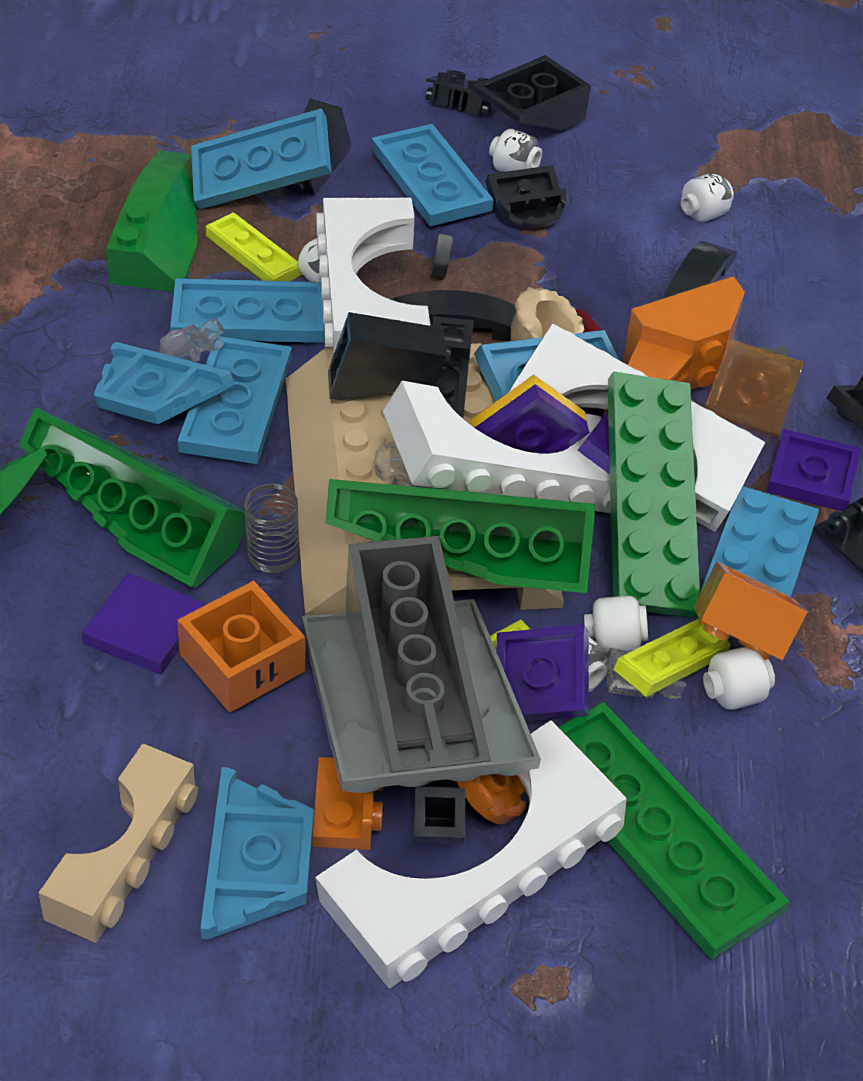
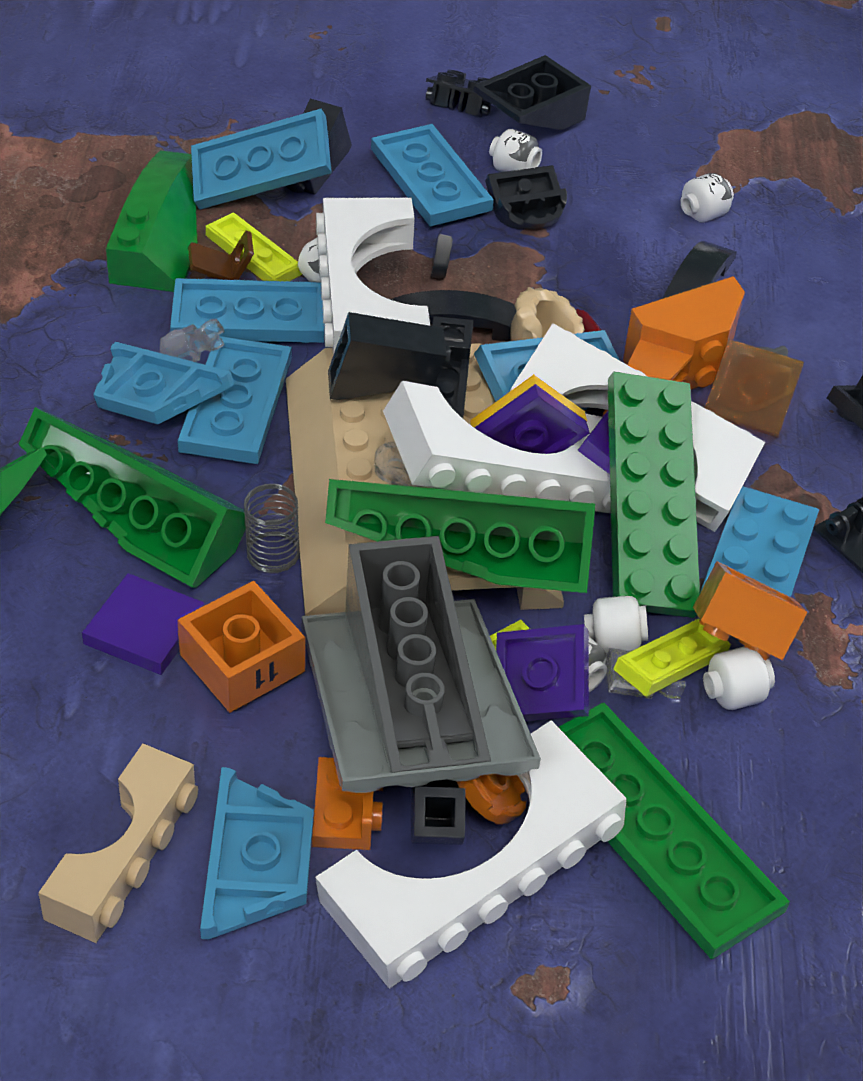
(219, 264): none -> reddish brown bracket
(814, 470): dark purple tile -> none

